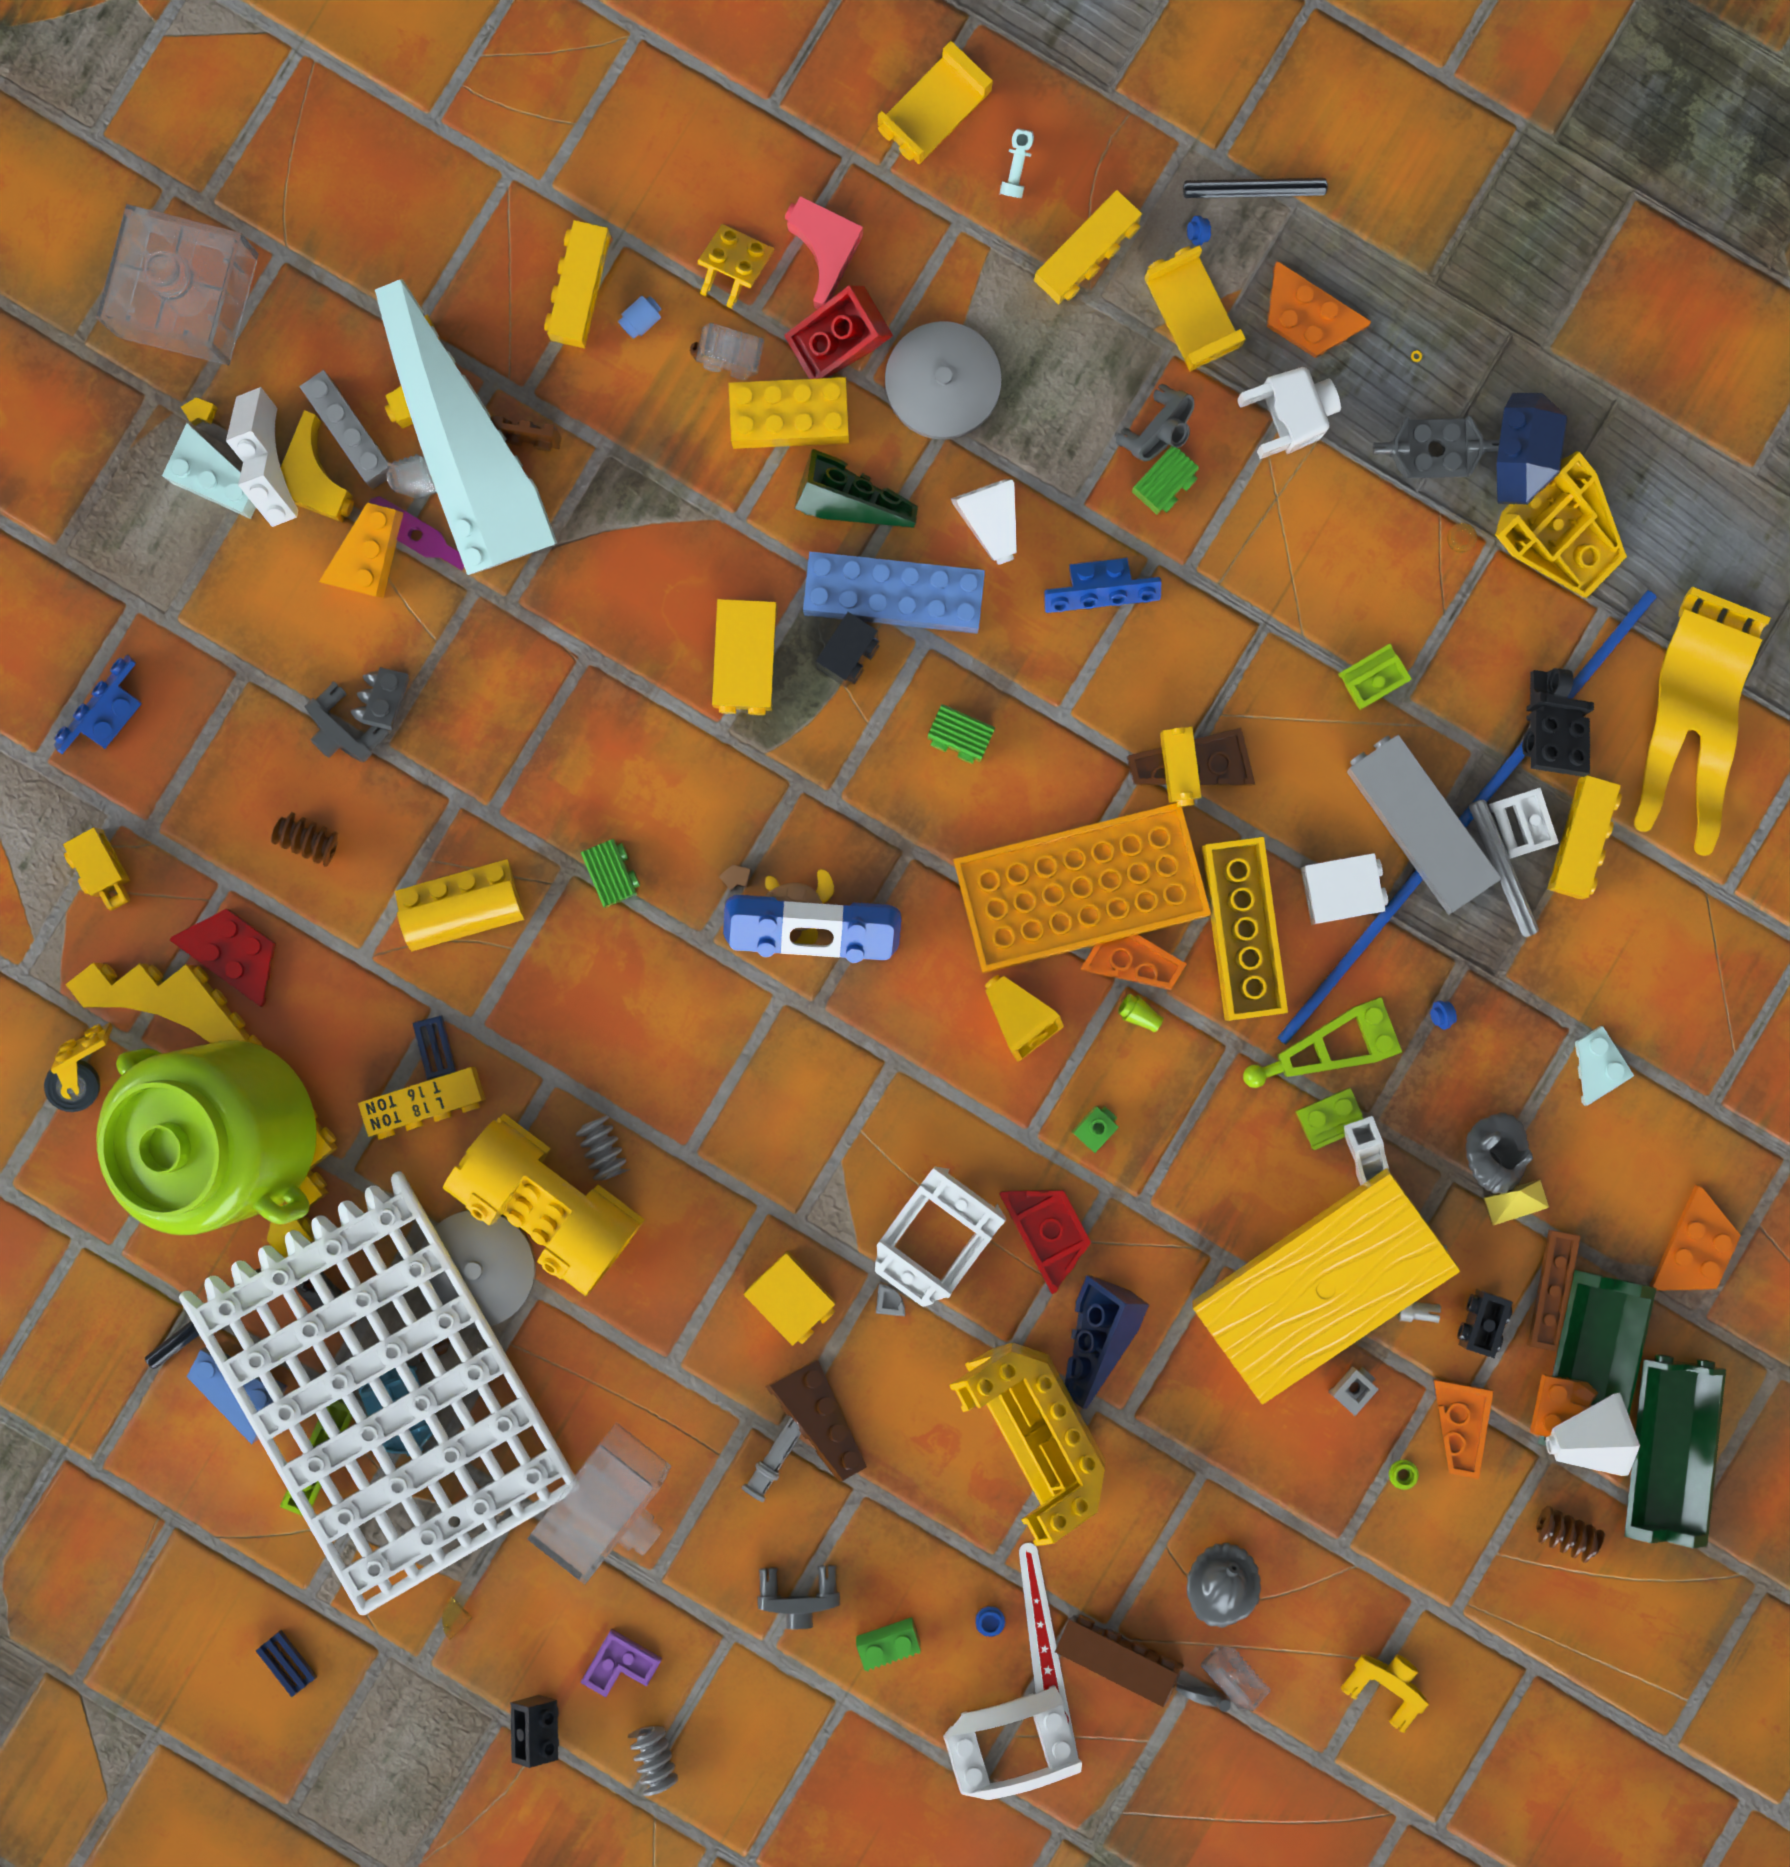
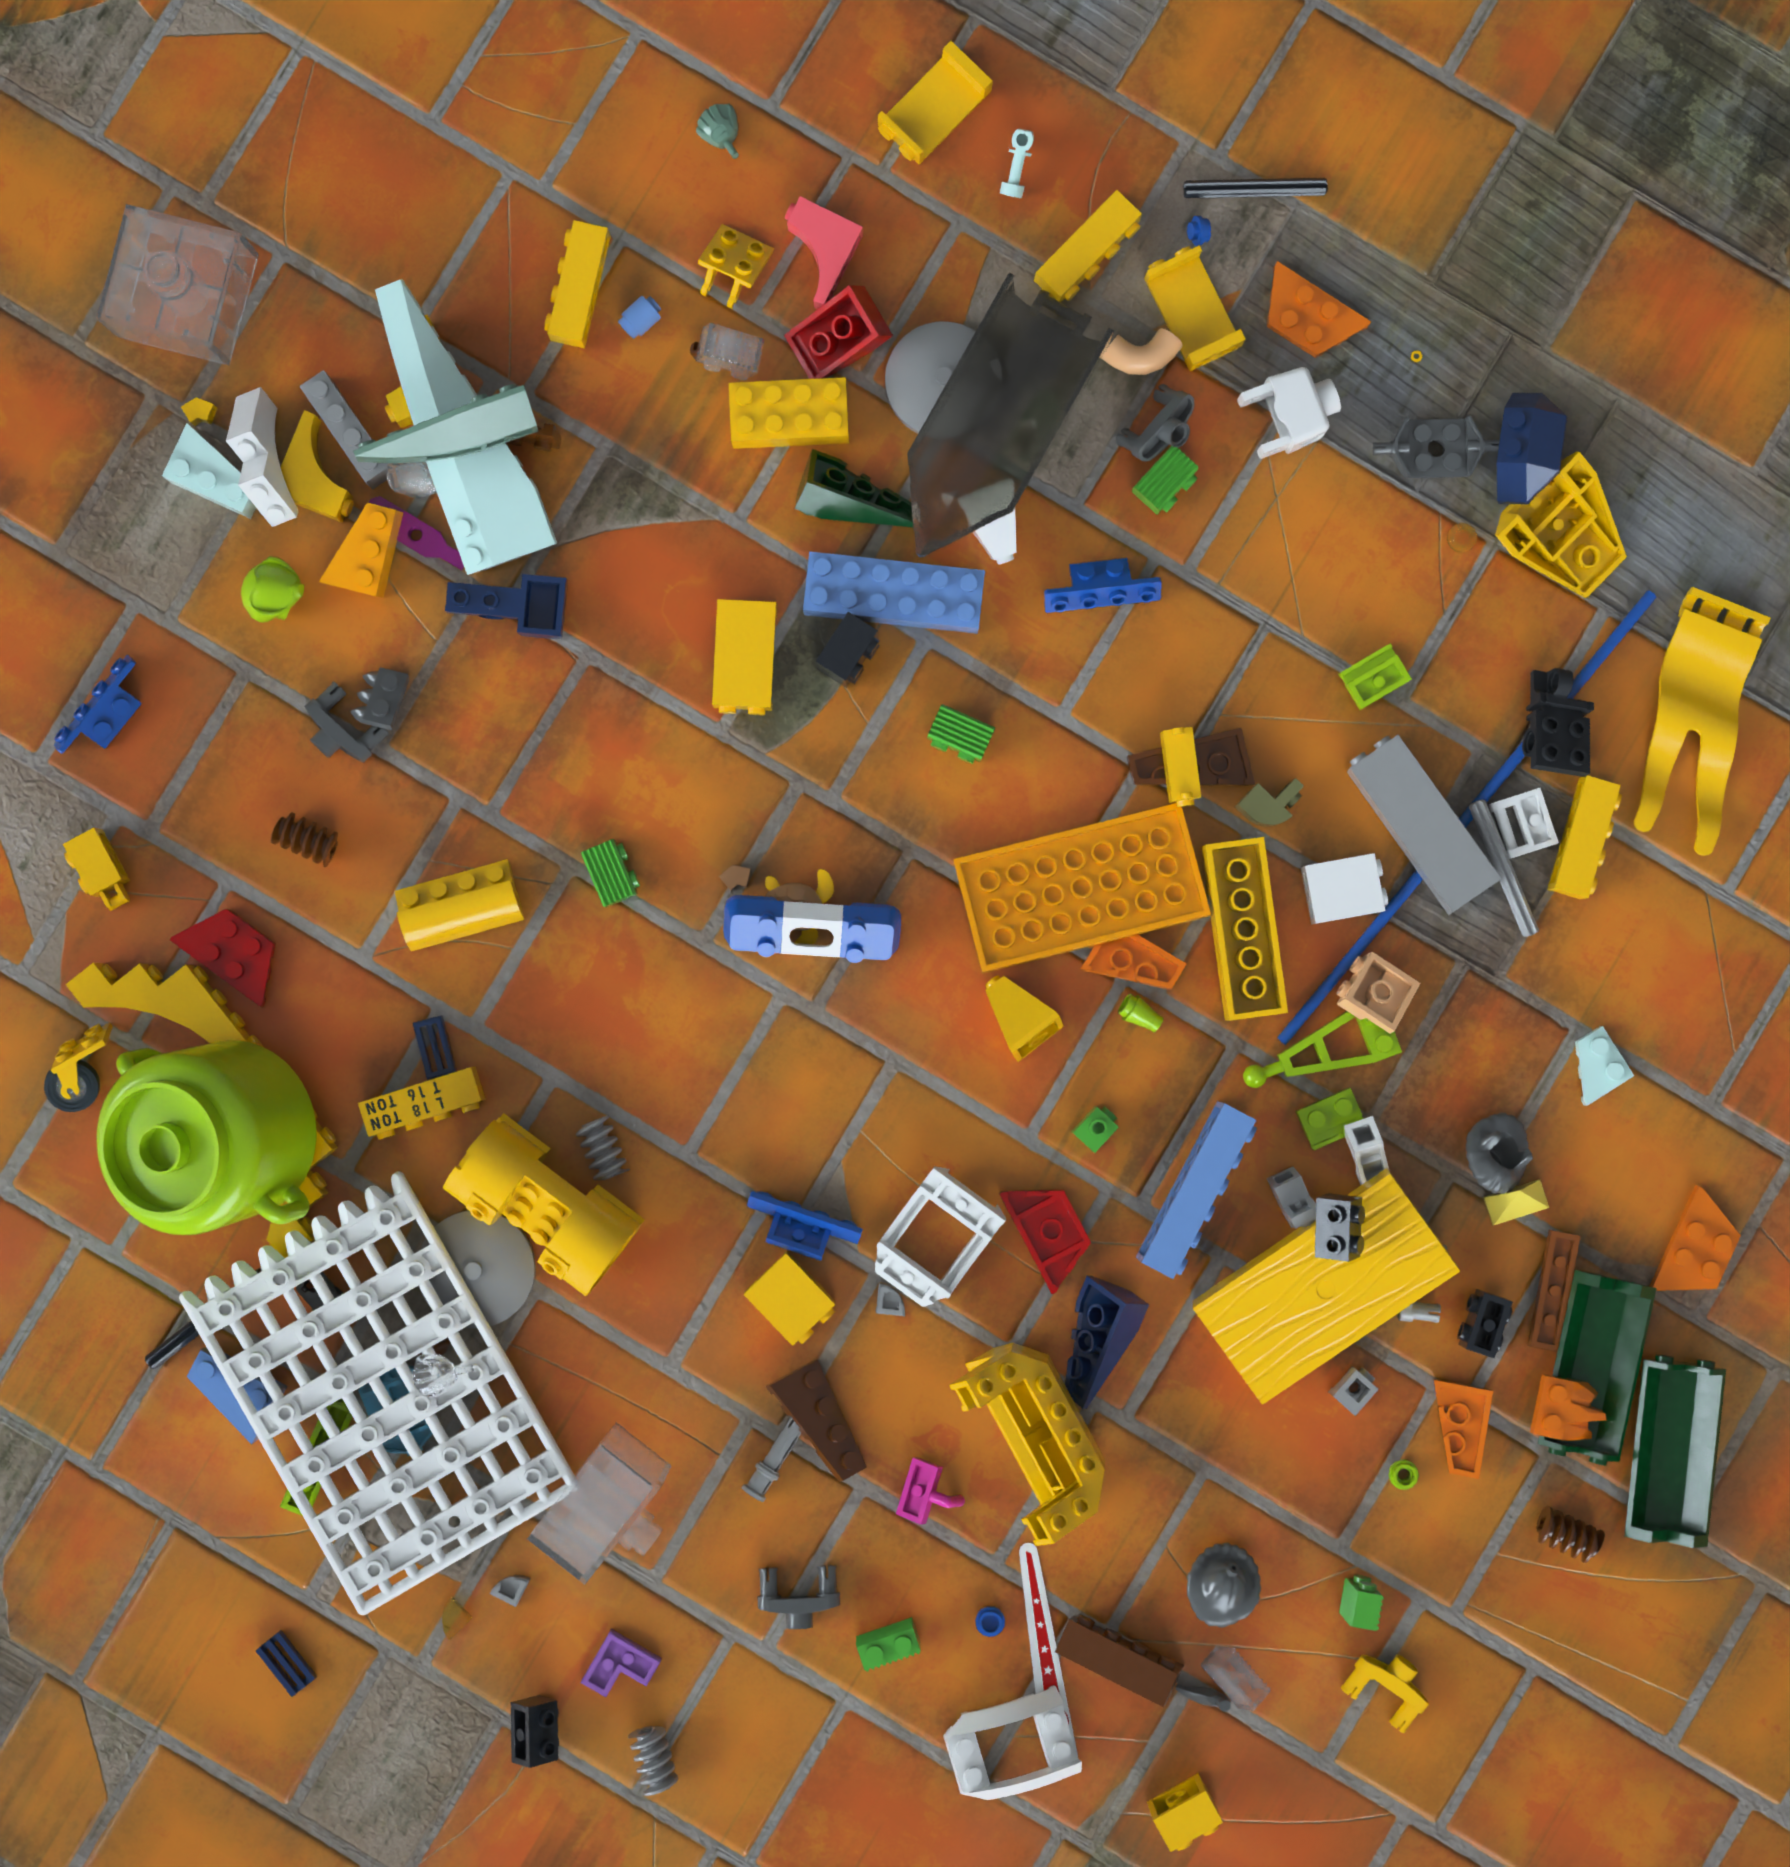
(271, 590): none -> lime helmet
(436, 1374): none -> clear piece
(459, 432): none -> wedge
(511, 1589): none -> light grey tile
(536, 605): none -> dark blue plate
(719, 127): none -> sand green piece
(799, 1228): none -> blue bracket
(921, 1492): none -> dark pink plate
(998, 416): none -> clear smoke windscreen
(1145, 358): none -> light nougat cylinder
(1185, 1813): none -> yellow brick
(1196, 1189): none -> medium blue brick
(1266, 810): none -> olive brick
(1293, 1198): none -> light grey brick
(1339, 1227): none -> brick
(1361, 1603): none -> bright green brick
(1377, 991): none -> light nougat plate
(1443, 1014): blue plate -> none
(1597, 1438): white slope -> none

